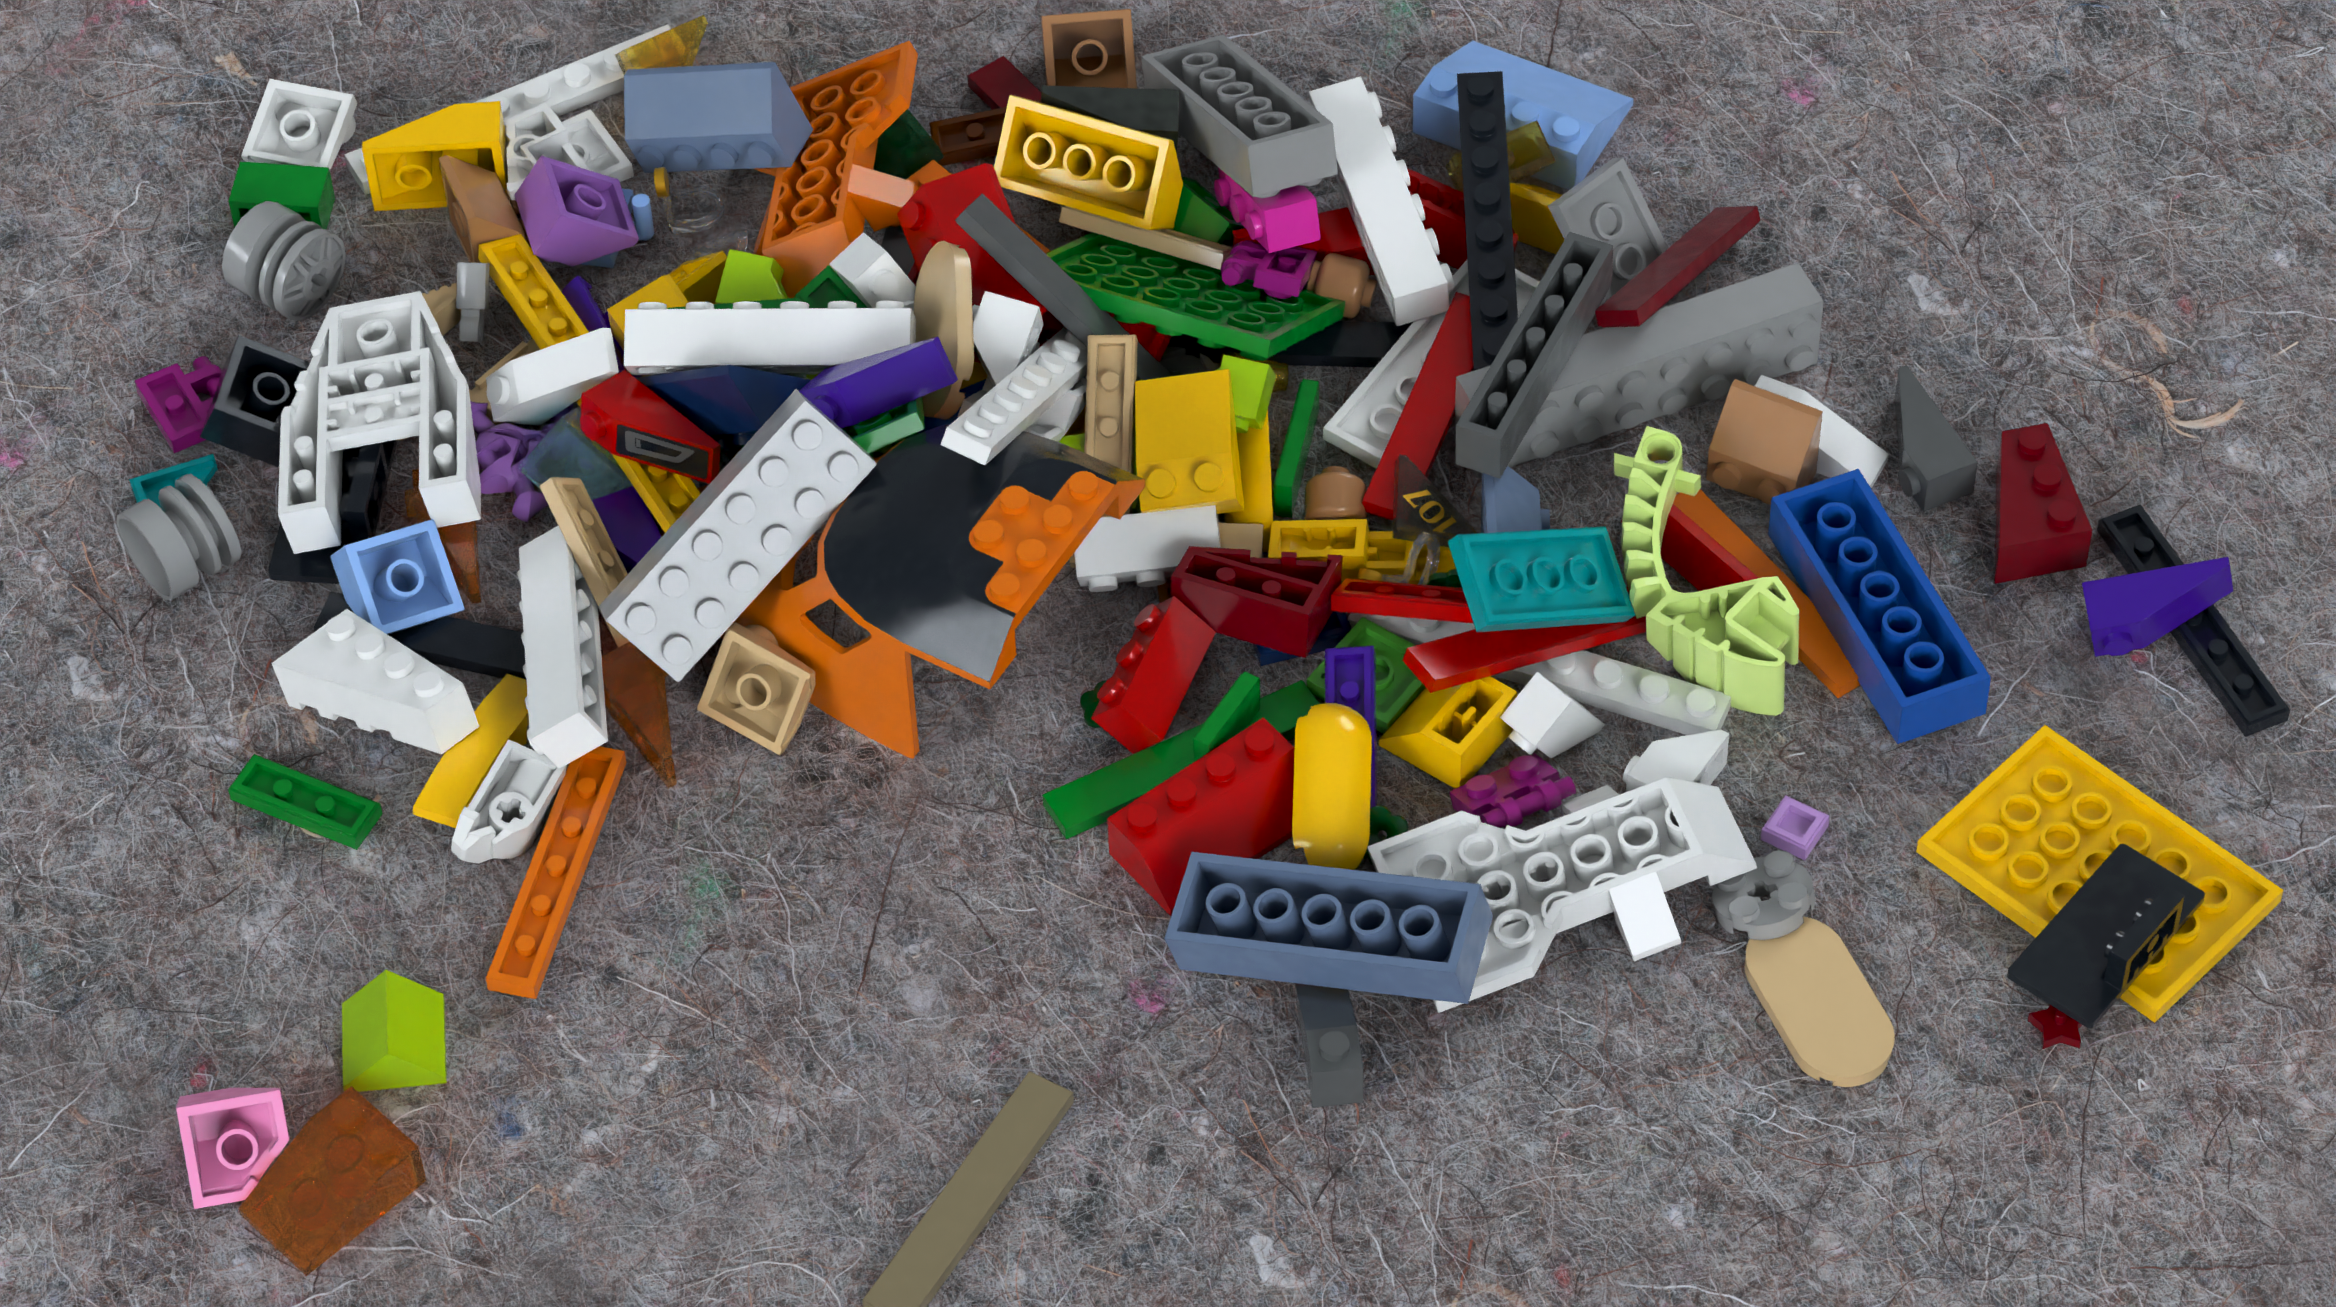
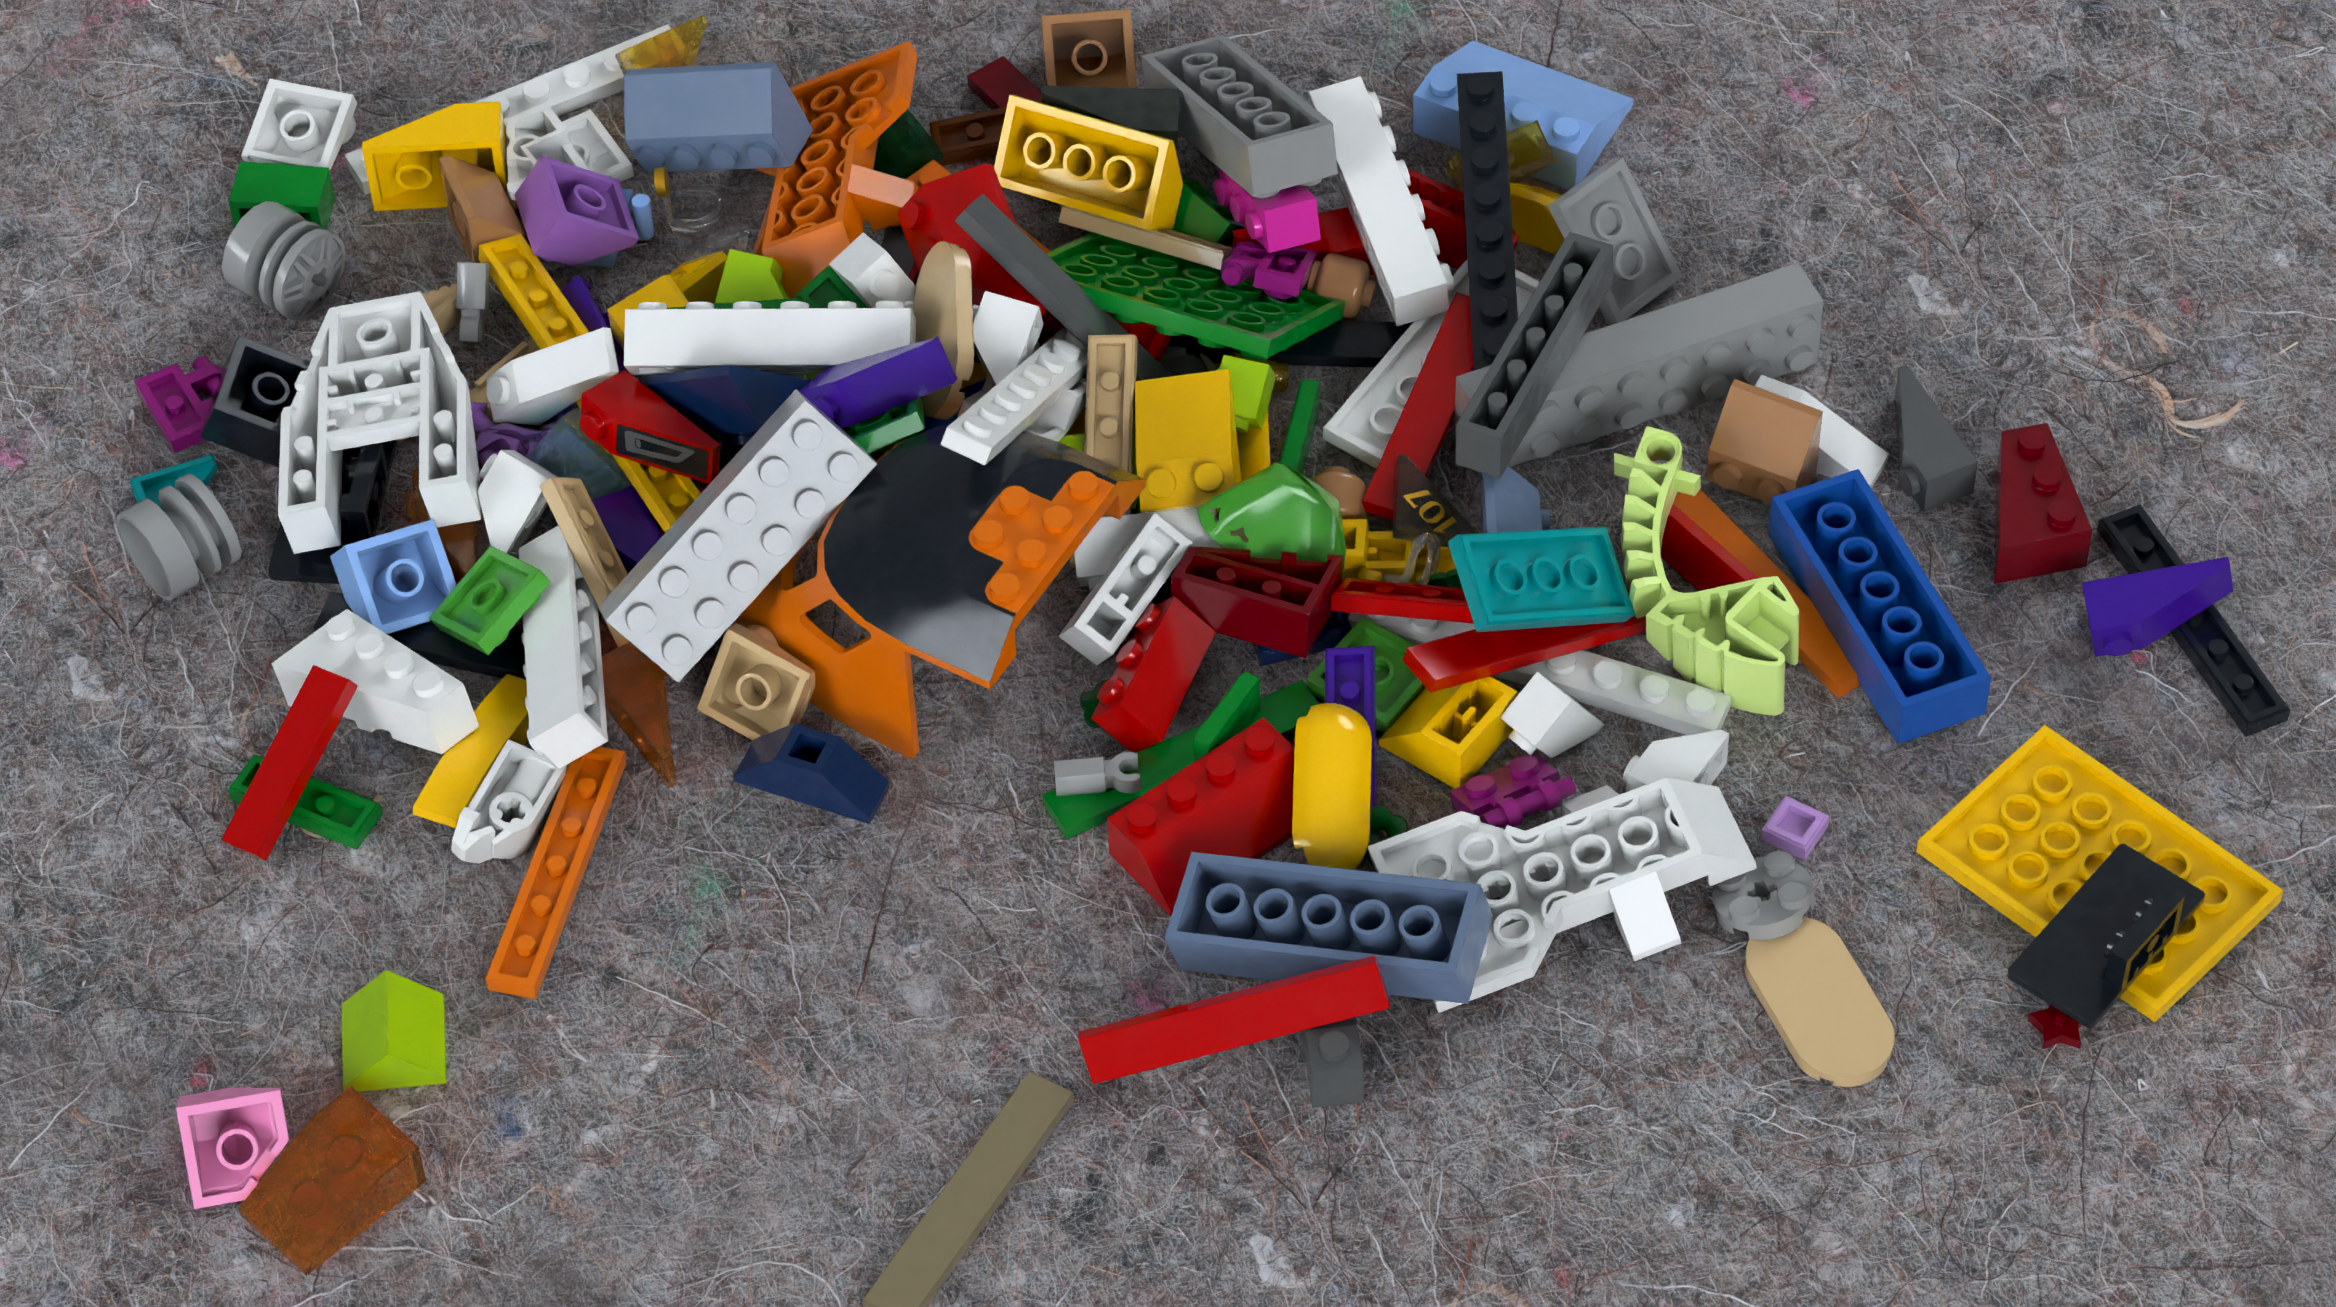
(289, 762): none -> red tile
(490, 600): none -> bright green plate
(511, 499): none -> white slope
(813, 771): none -> dark blue slope
(1097, 775): none -> light grey bar
(1125, 590): none -> white slope
(1234, 1019): none -> red tile
(1278, 515): none -> bright green piece
(1677, 266): dark red tile -> none

